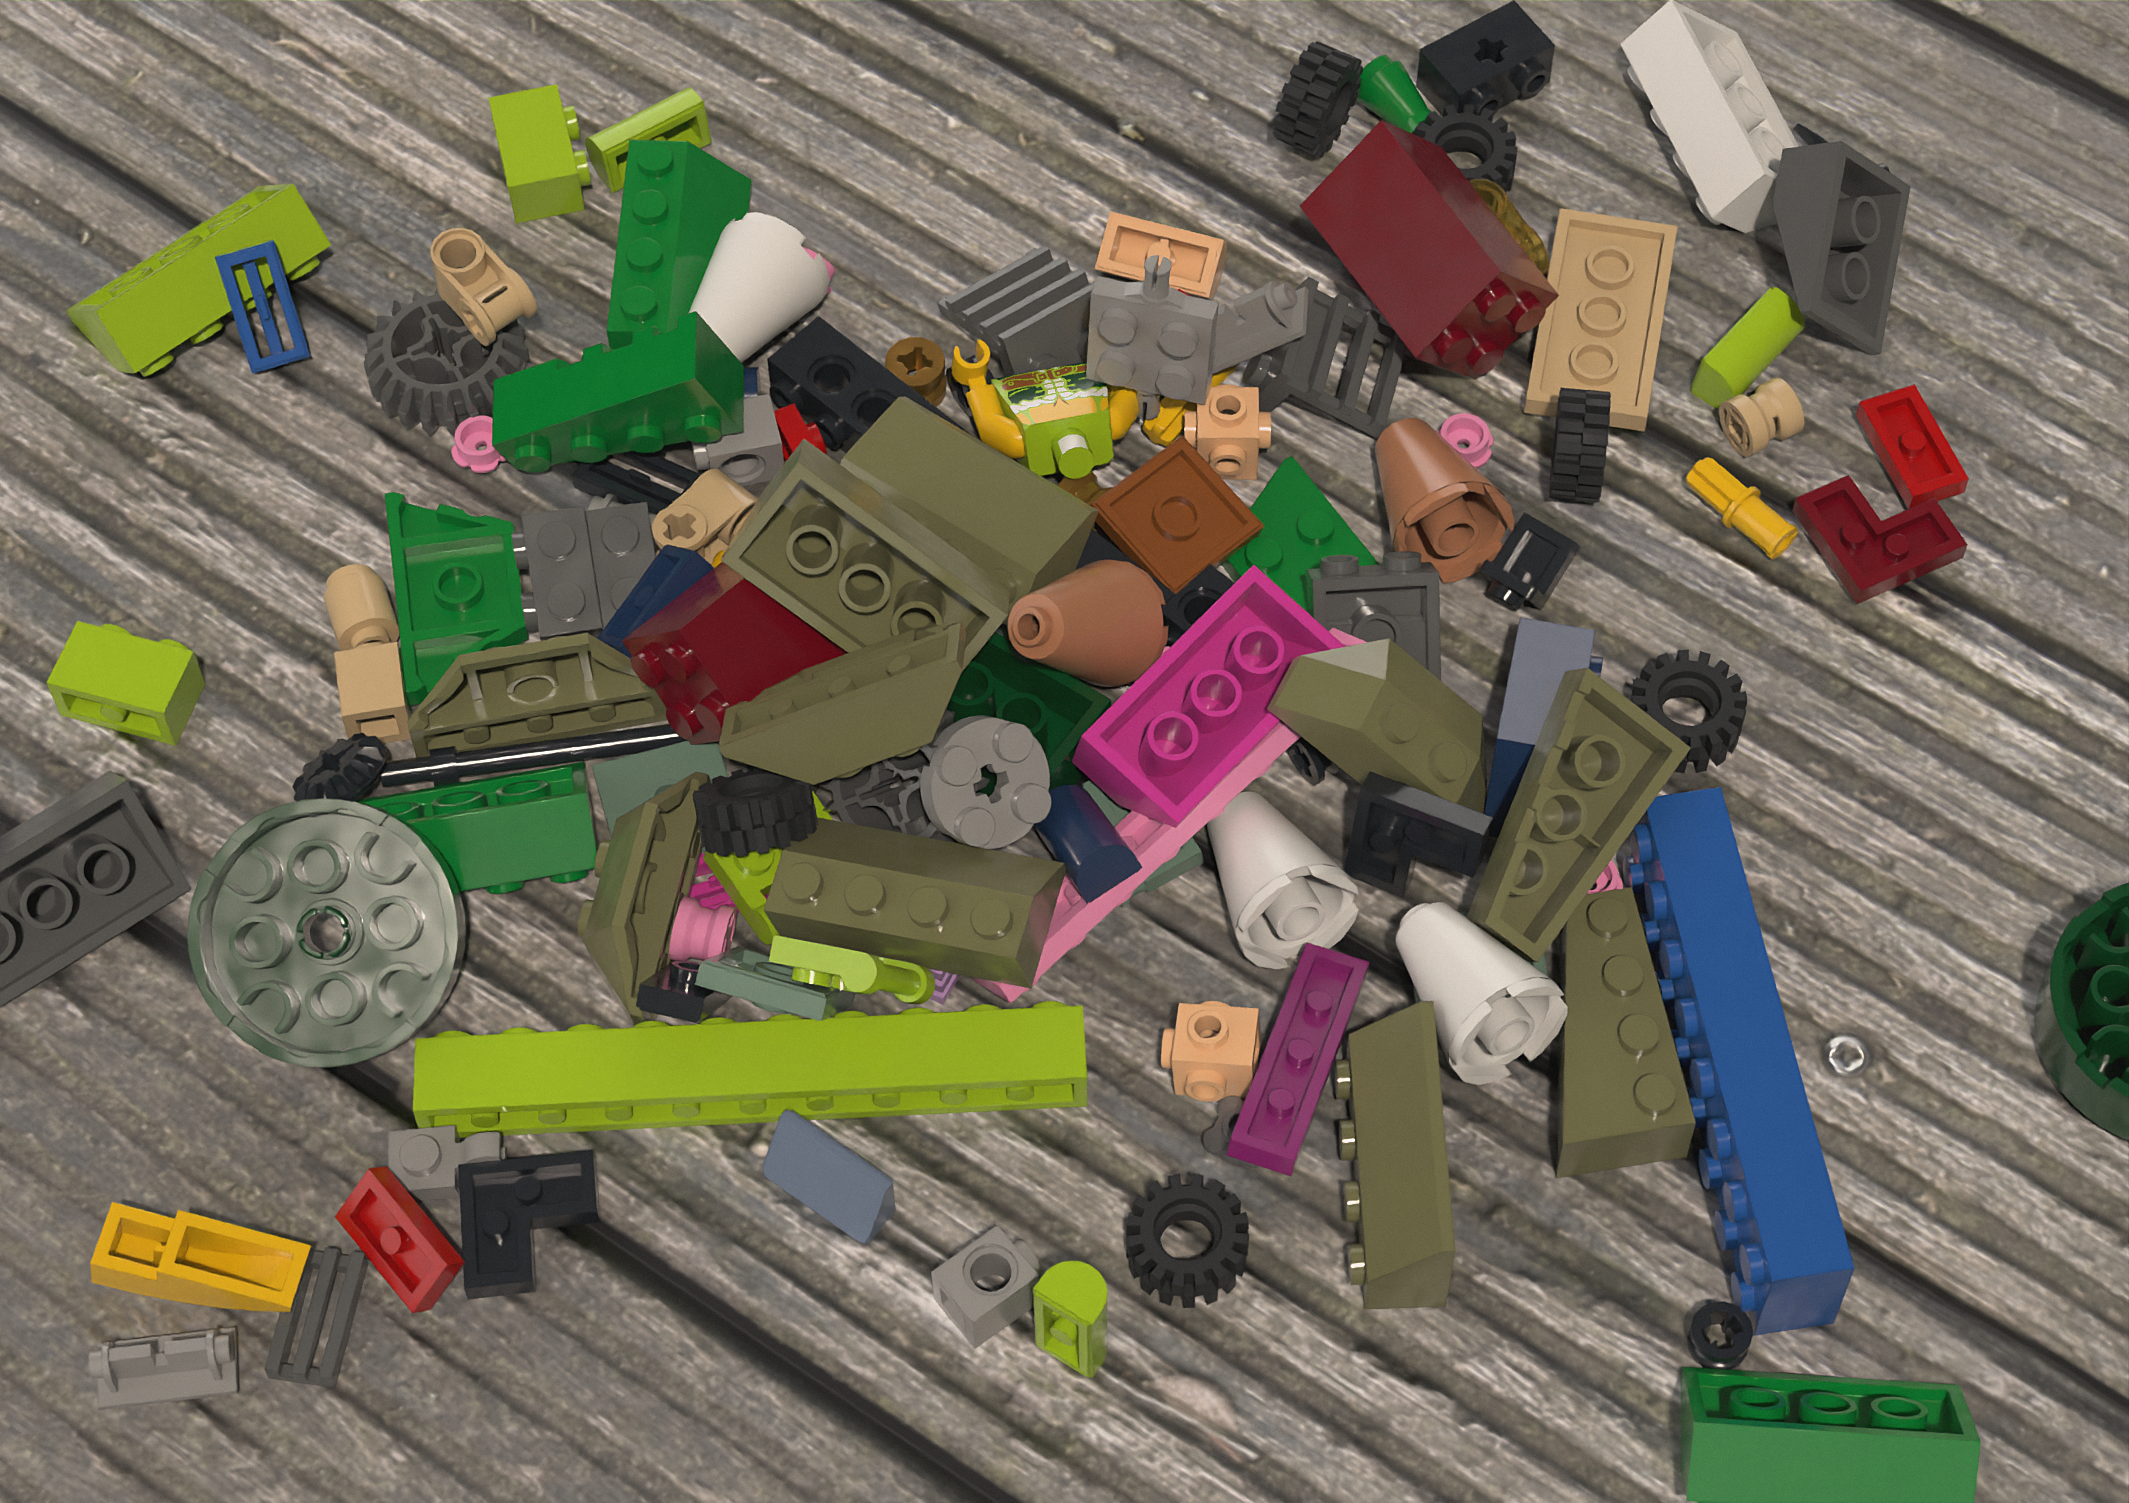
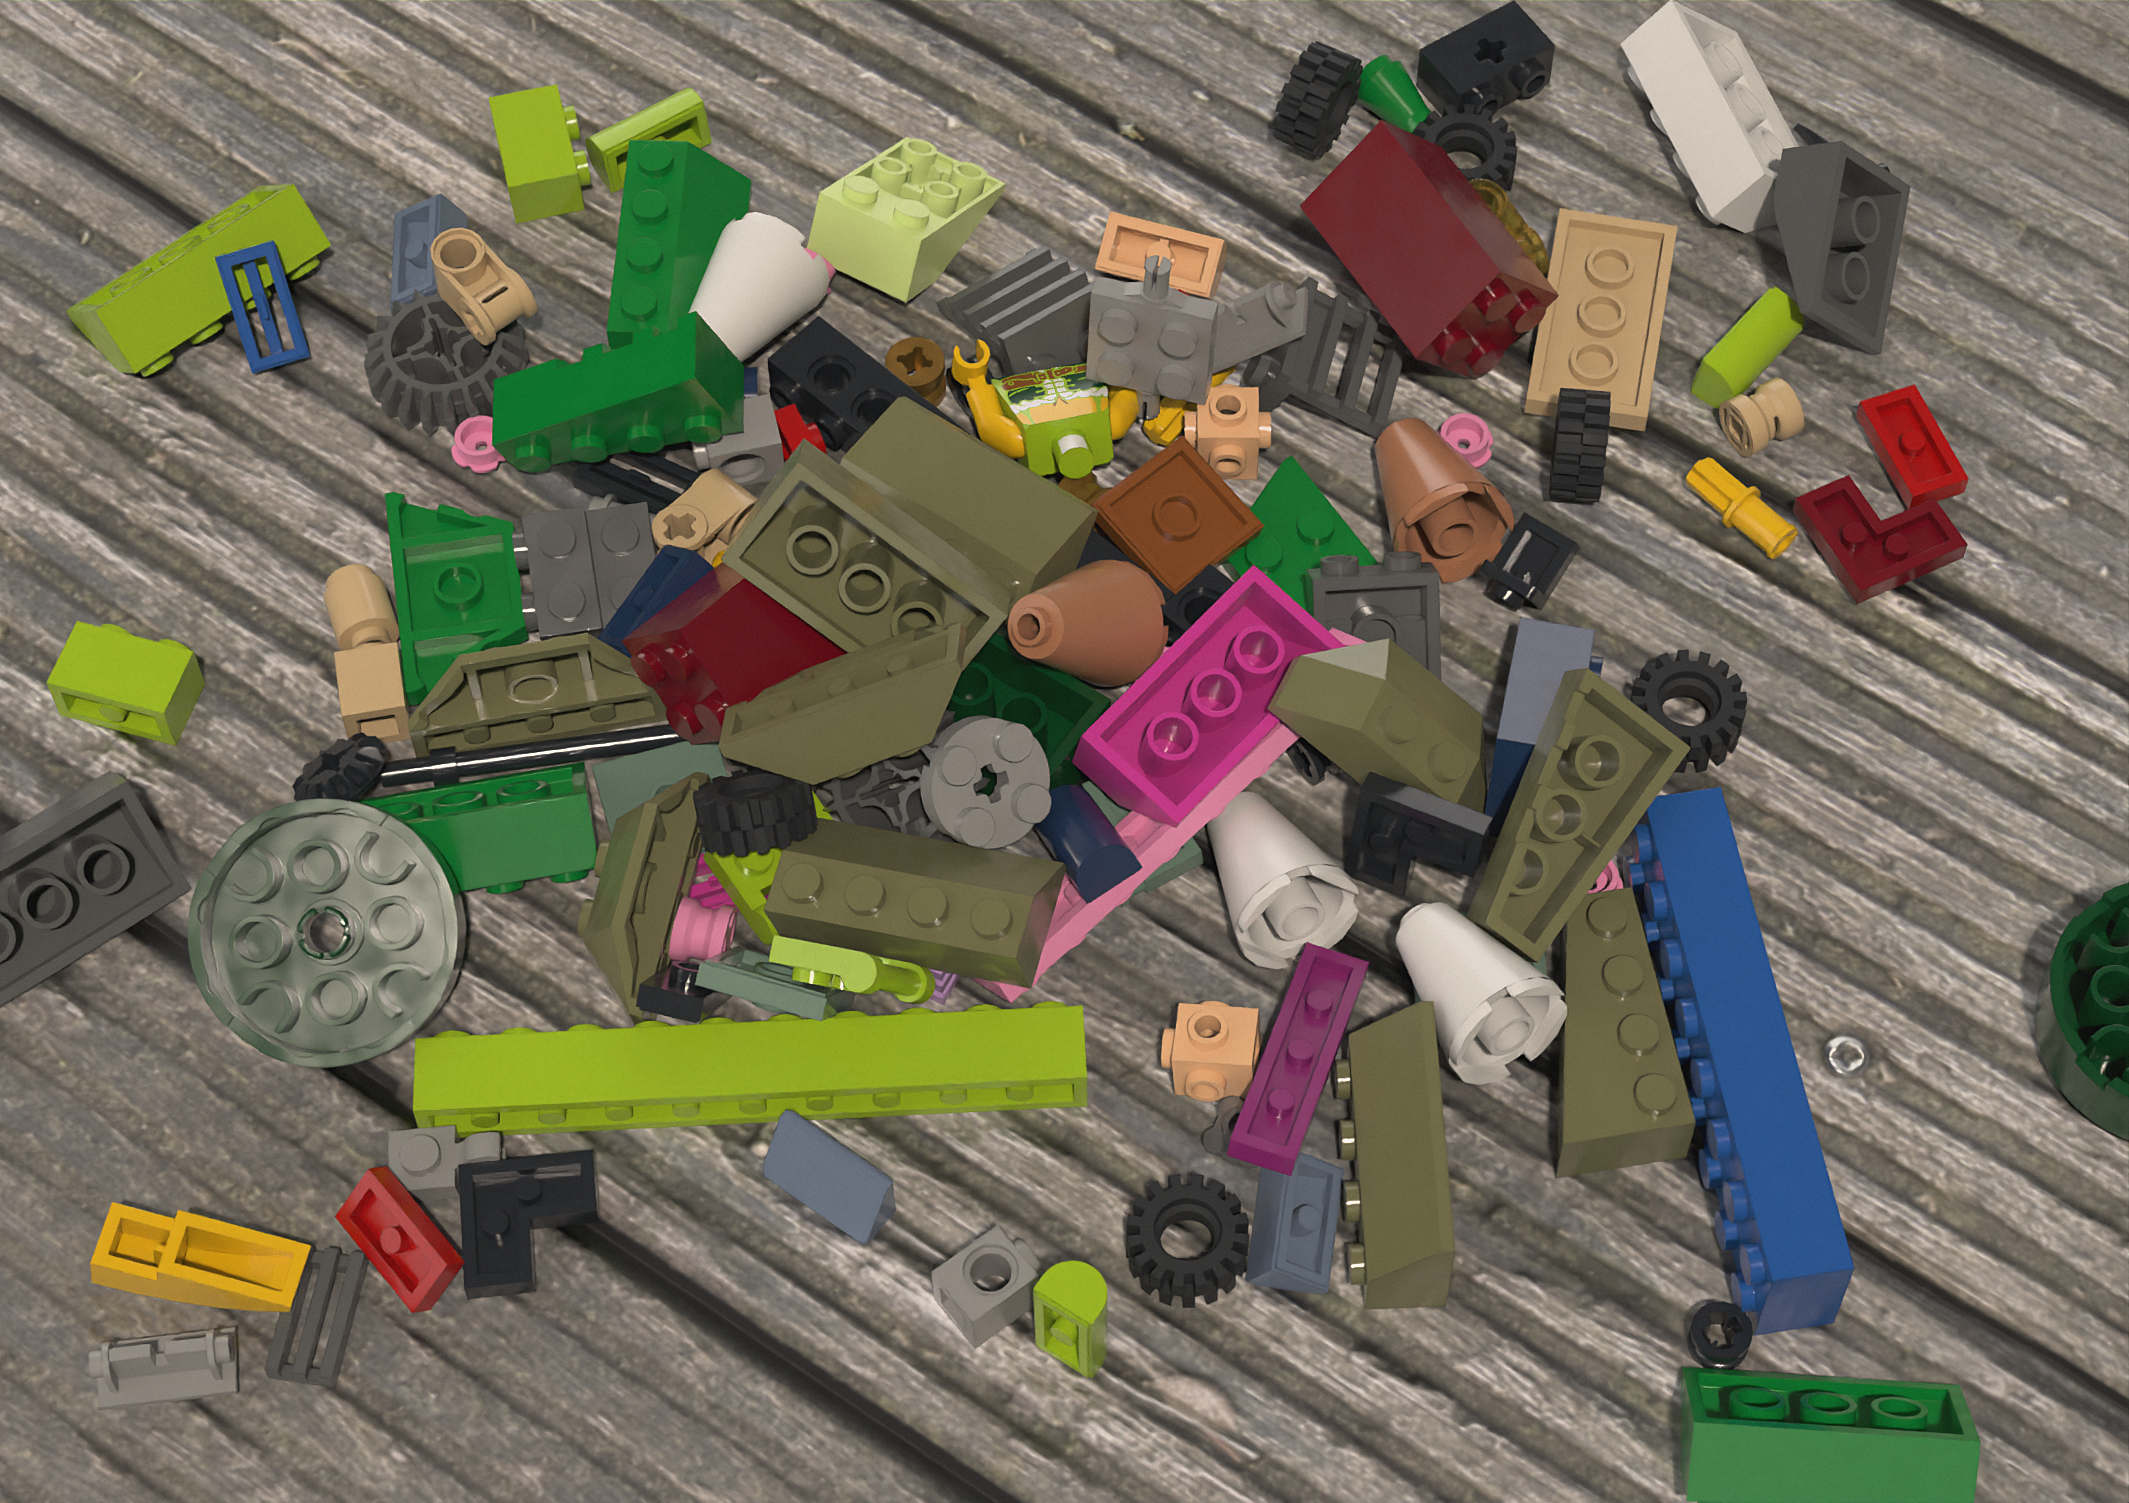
(413, 236): none -> sand blue slope
(902, 216): none -> yellowish green slope
(1295, 1227): none -> sand blue slope

